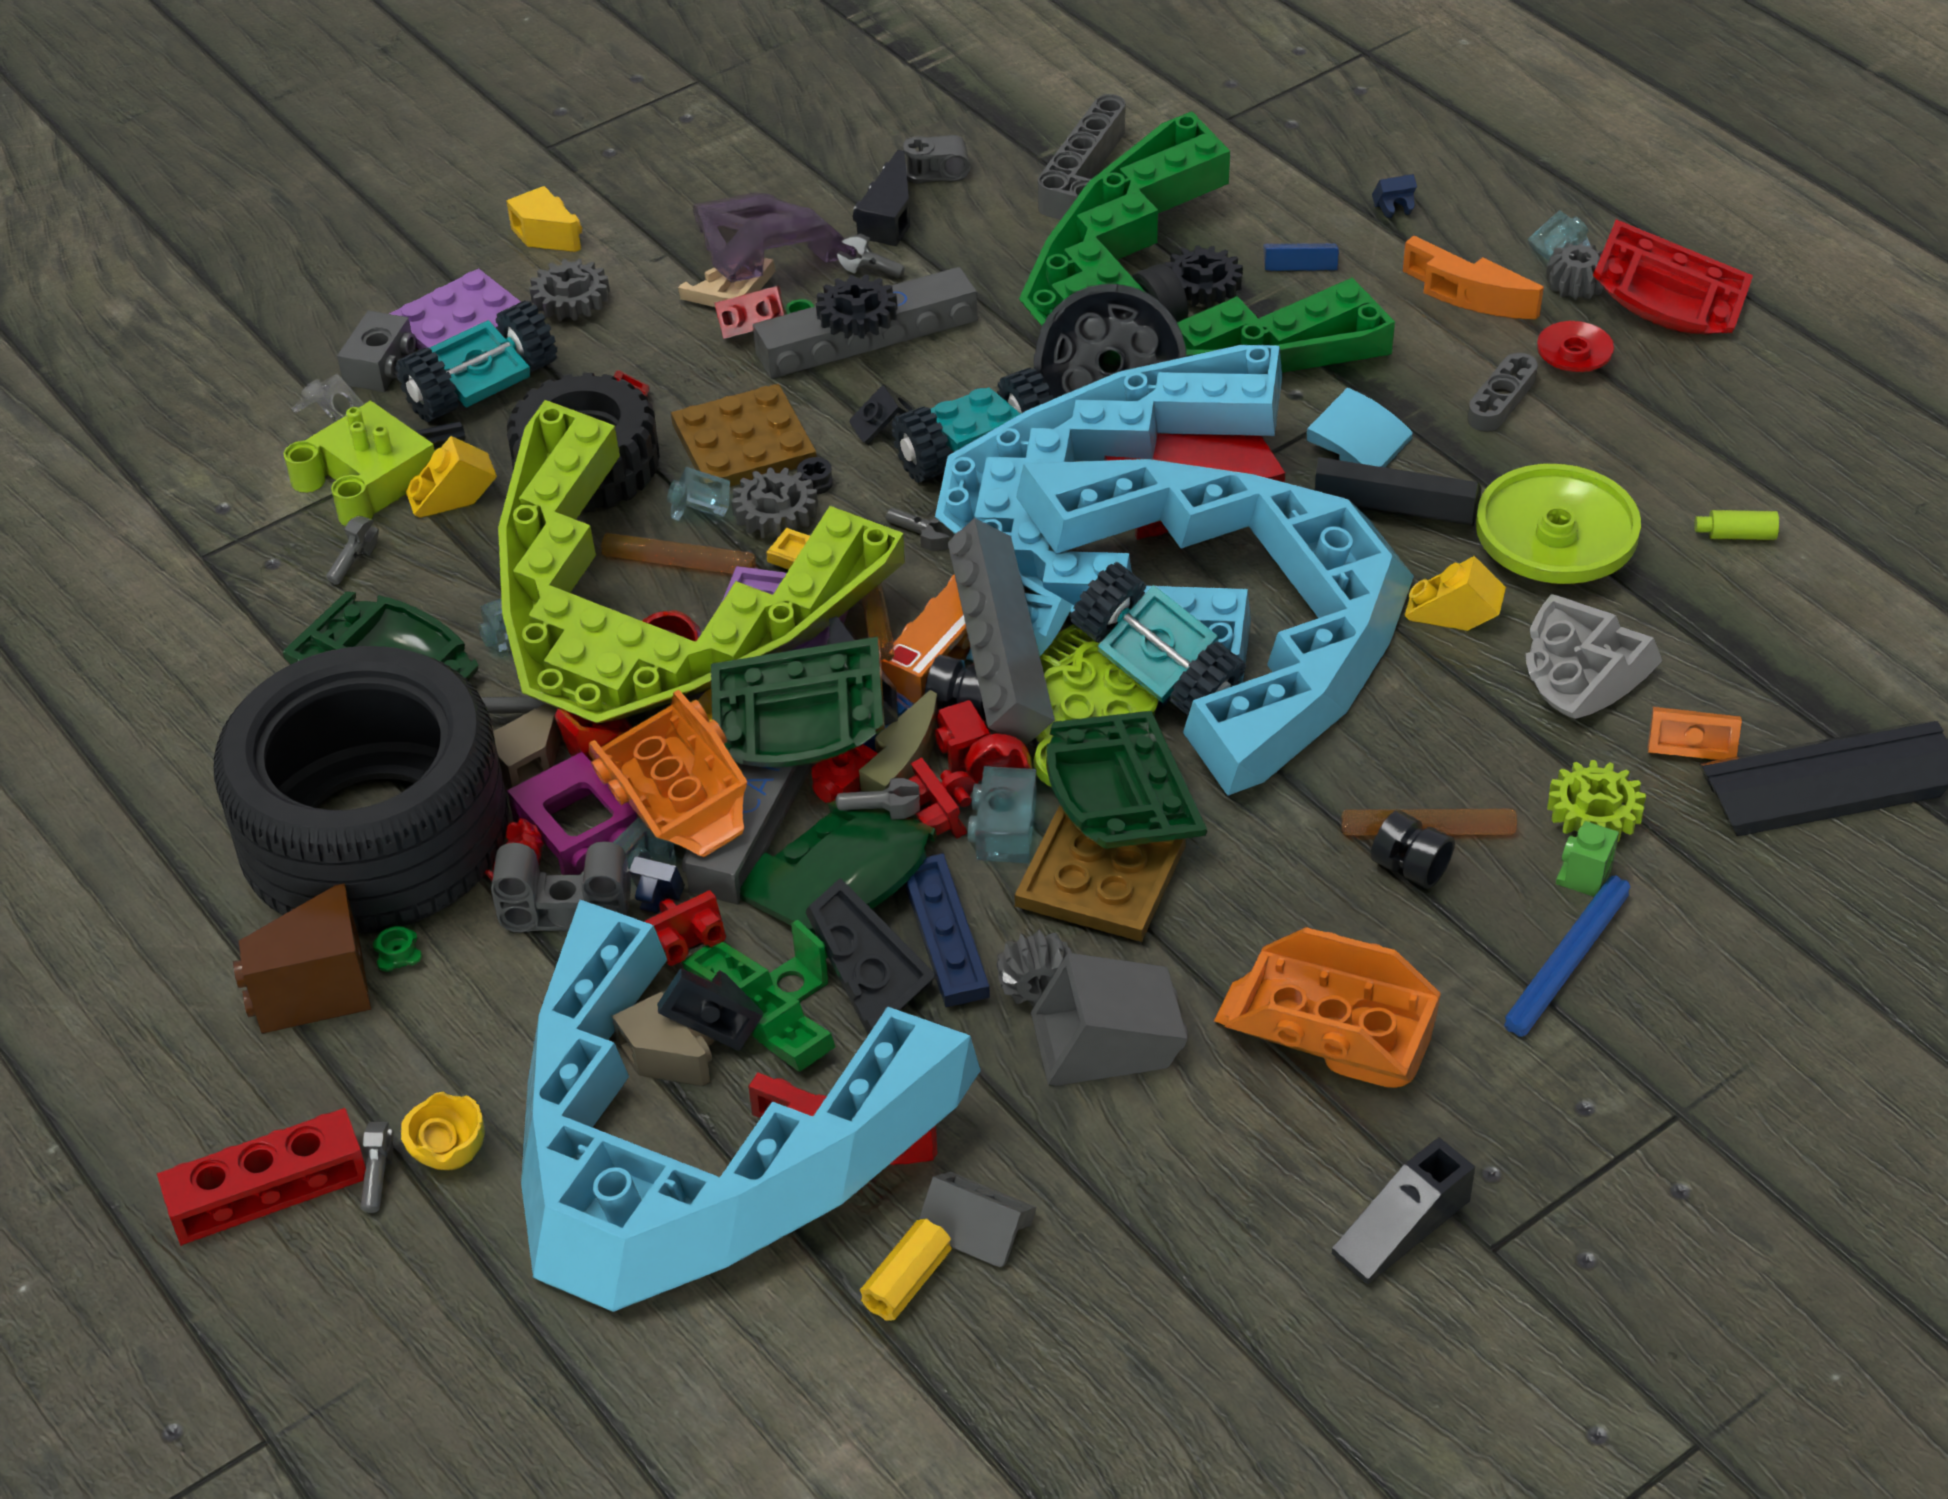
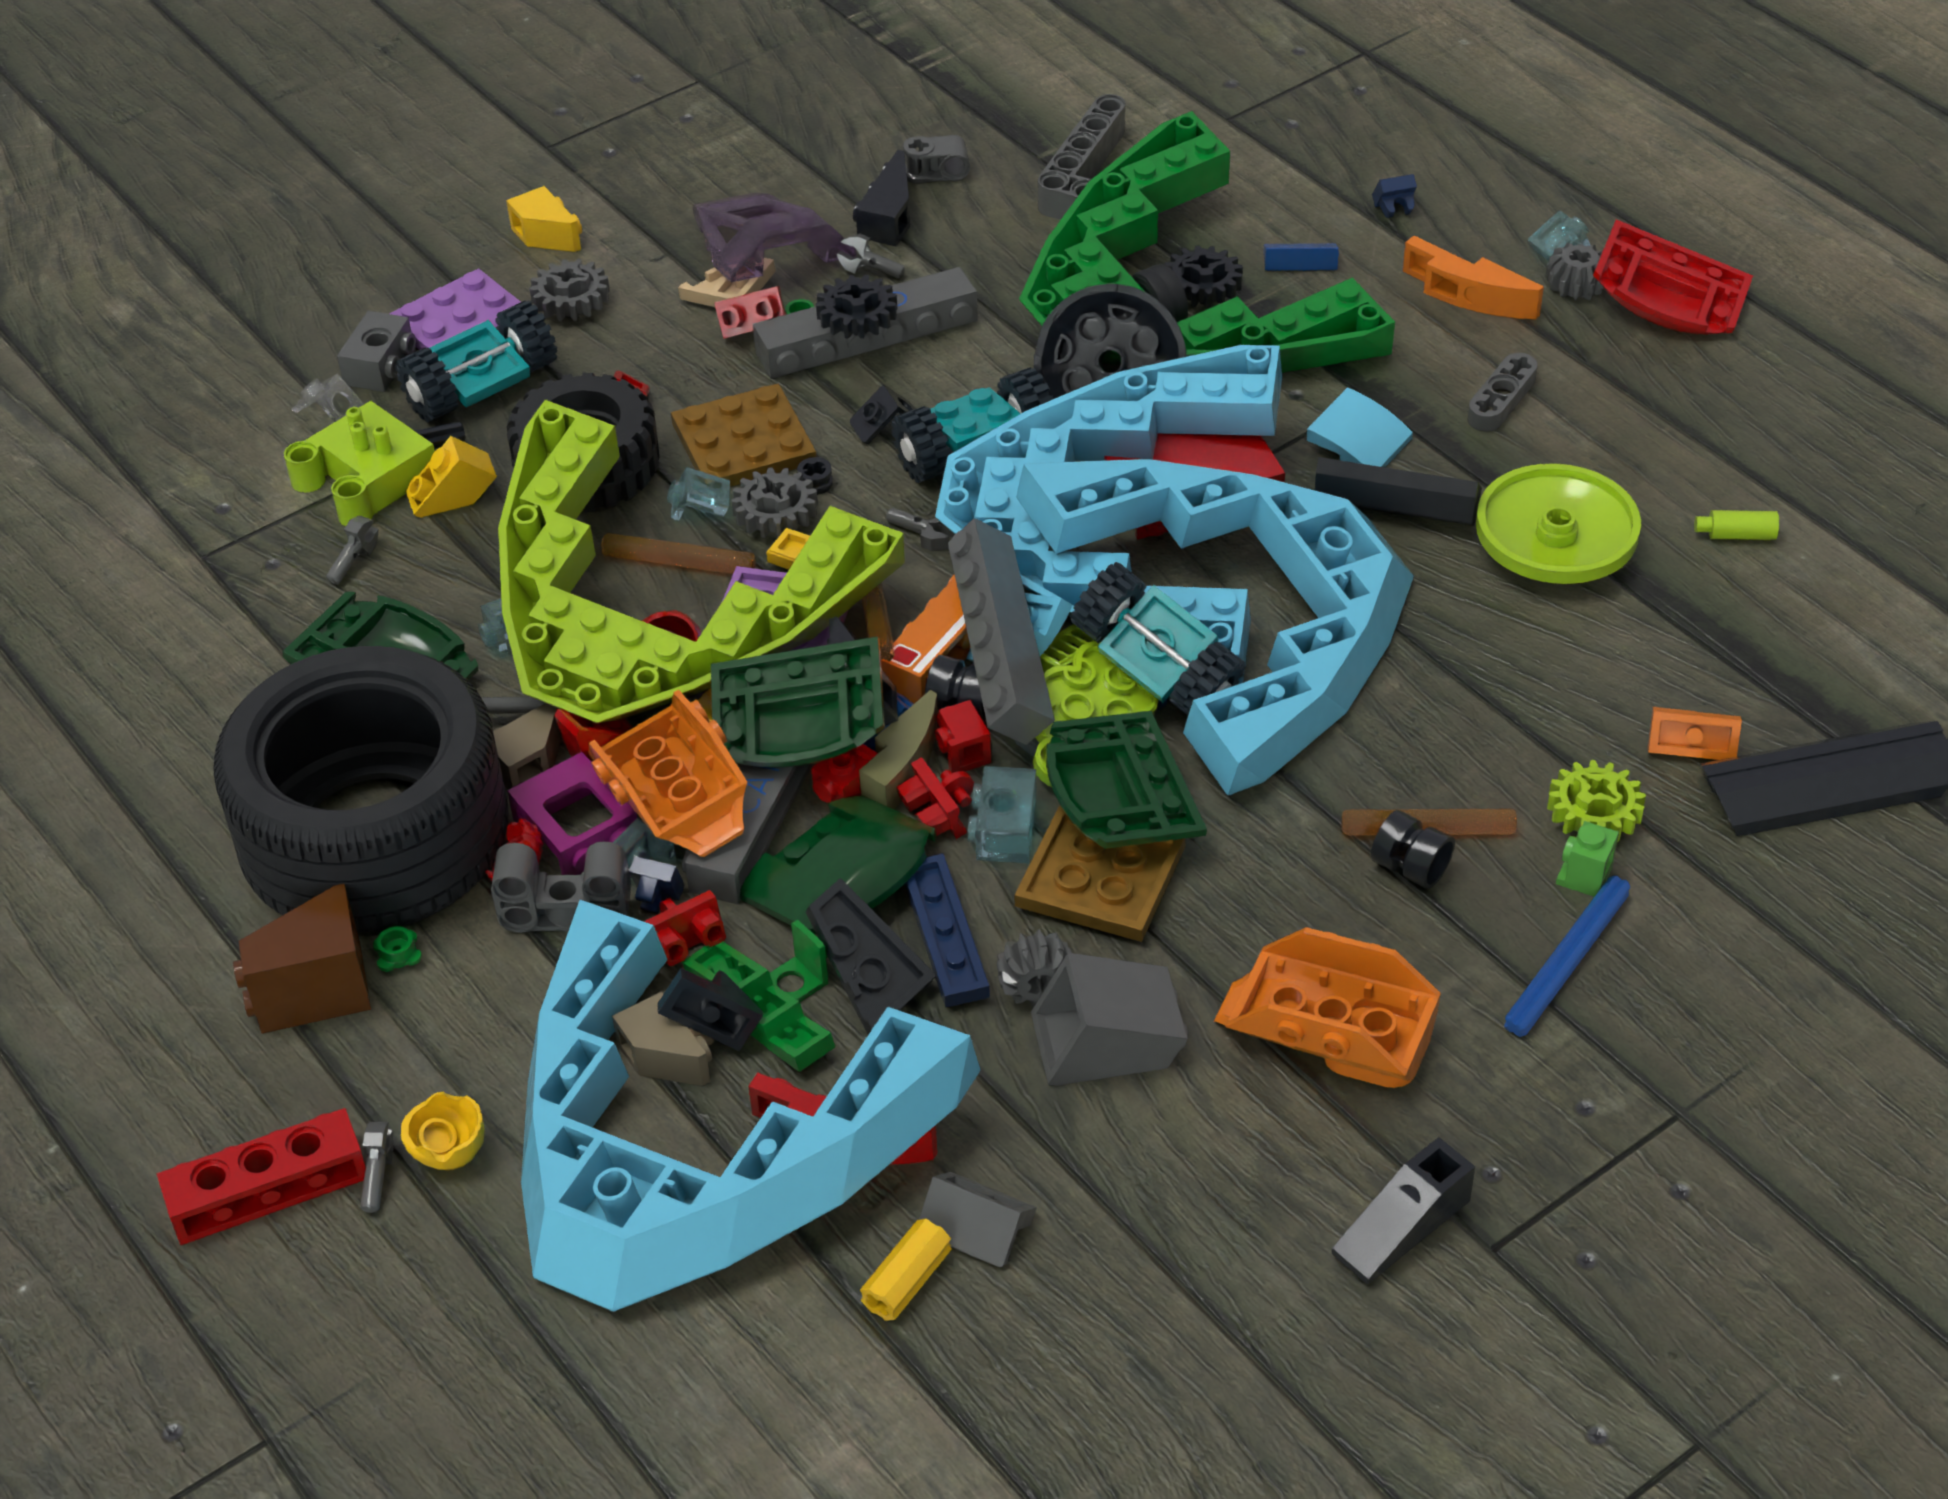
(900, 799): dark grey bar -> none
(996, 751): red hair -> none
(1457, 597): yellow slope -> none
(1575, 346): red dish -> none
(1586, 657): light grey brick -> none

